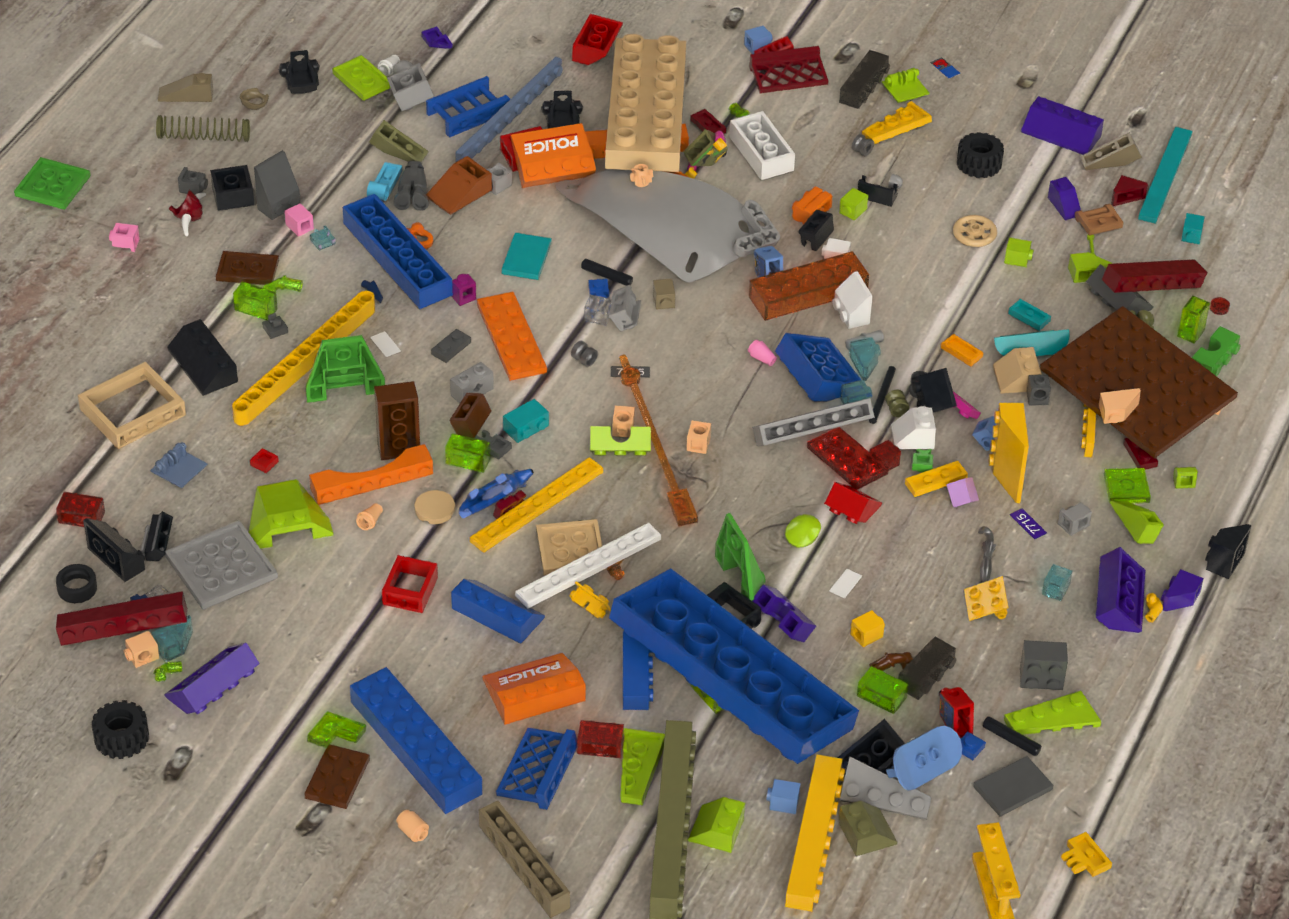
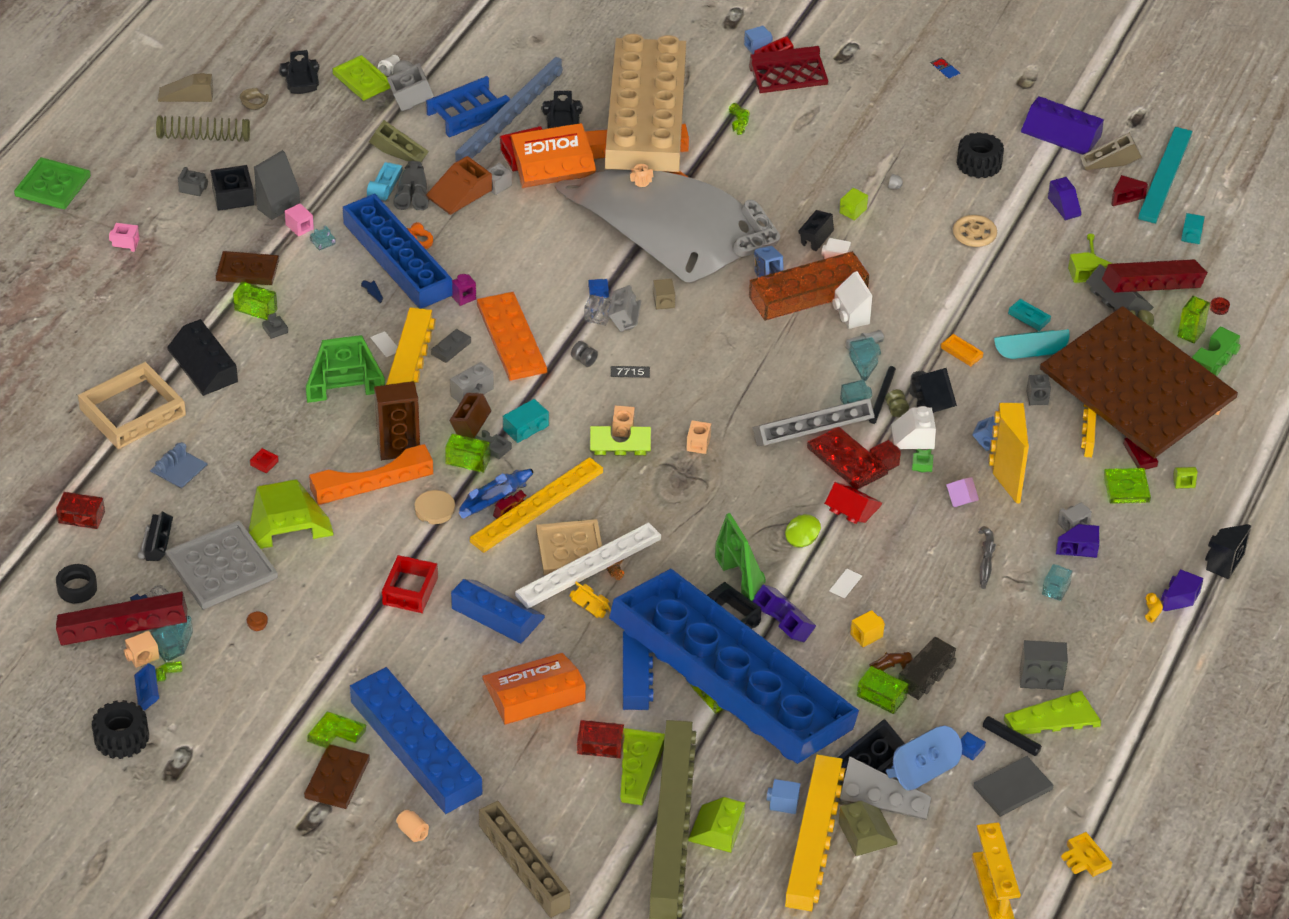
(113, 549): black slope -> none
(146, 686): none -> blue plate
(189, 210): dark red helmet -> none
(213, 678): dark purple slope -> none
(257, 621): none -> dark orange plate
(285, 283): clear neon green piece -> none
(301, 359): yellow beam -> none
(368, 518): light nougat cone -> none
(412, 346): none -> yellow brick
(436, 39): dark purple slope -> none
(526, 256): teal tile -> none
(556, 767): blue fence -> none
(595, 39): red slope -> none
(607, 272): black axle -> none
(678, 499): clear orange bar -> none
(705, 151): olive torso -> none
(706, 120): dark red plate -> none
(761, 352): bright pink cone -> none
(762, 145): white brick -> none
(811, 201): orange brick -> none
(816, 365): blue slope -> none
(863, 145): flat silver wheel -> none
(864, 79): clear smoke brick -> none
(878, 193): black hinge -> none
(902, 121): yellow wing -> none
(905, 85): lime hinge -> none
(935, 478): yellow plate -> none
(957, 710): red torso -> none
(966, 409): dark pink plate -> none
(987, 599): yellow hinge -> none
(1014, 369): tan slope -> none
(1018, 252): lime brick -> none
(1028, 523): dark purple sticker -> none
(1079, 541): none -> dark purple slope
(1099, 219): medium nougat plate -> none
(1118, 405): light nougat slope -> none
(1120, 592): dark purple slope -> none
(1141, 522): lime slope -> none

